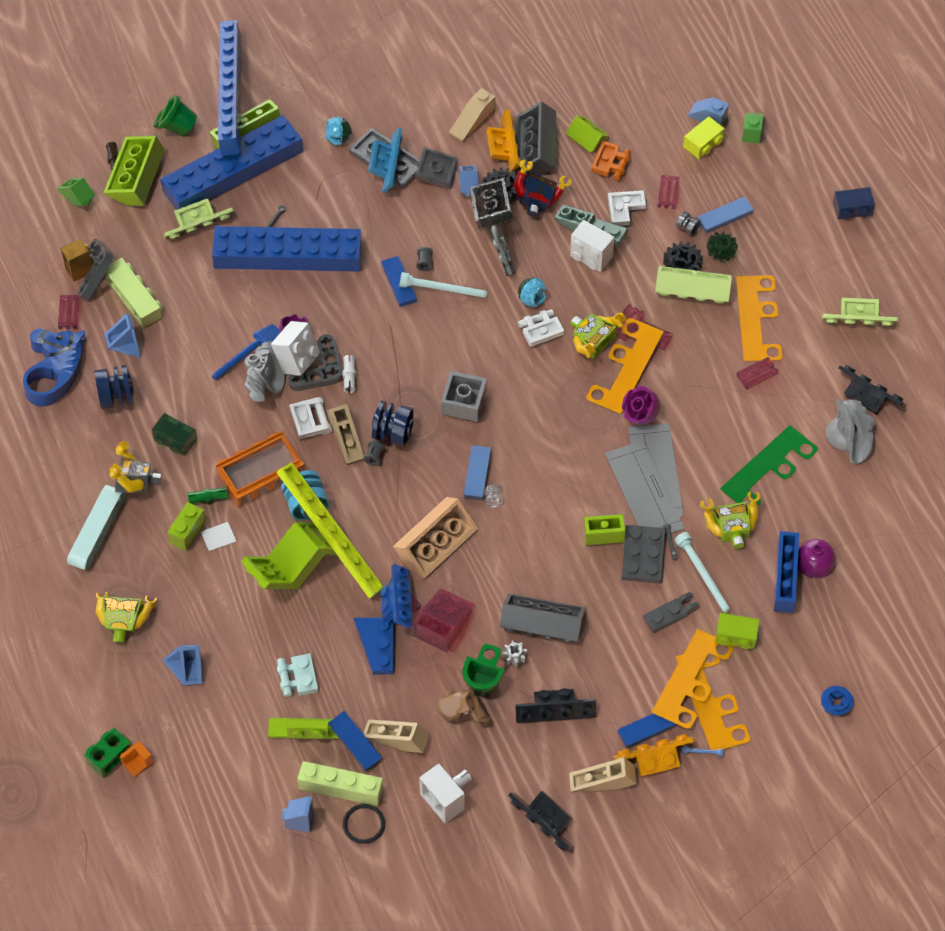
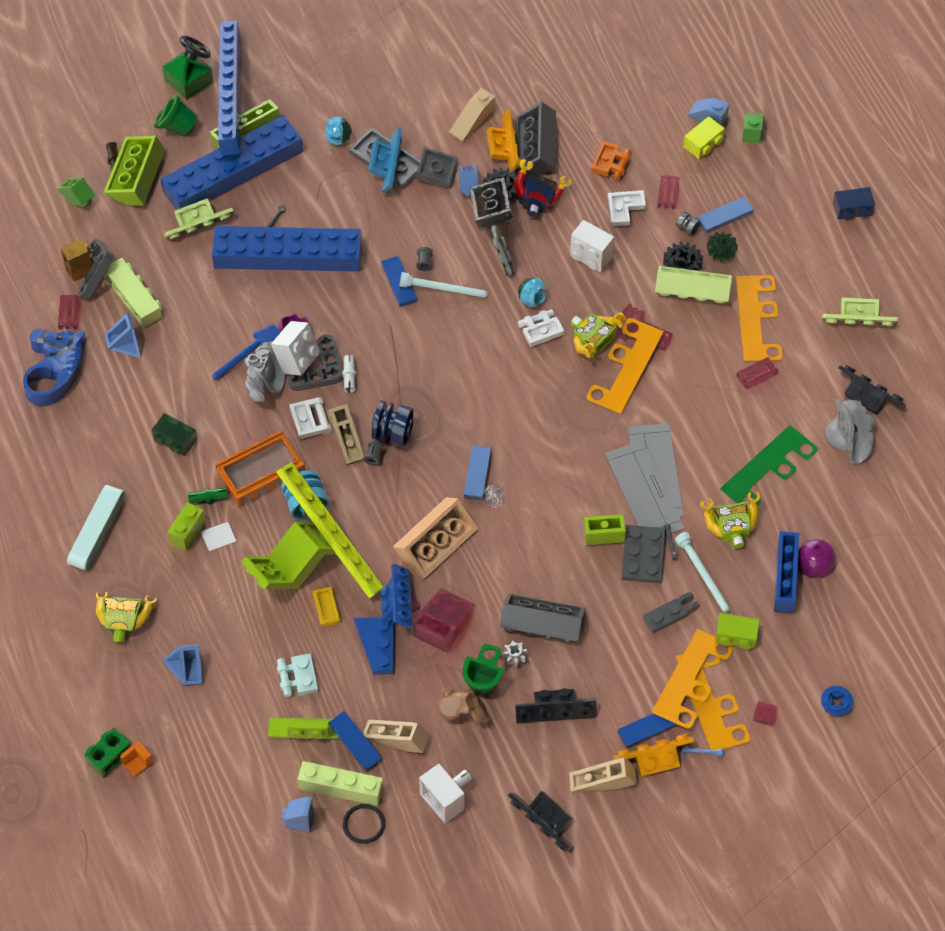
(113, 387): dark blue wheel -> none
(131, 474): torso -> none
(187, 71): none -> green piece
(326, 607): none -> yellow tile
(463, 396): light grey brick -> none
(572, 217): sand green slope -> none
(586, 133): lime panel -> none
(641, 405): magenta cylinder -> none
(764, 713): none -> clear pink tile

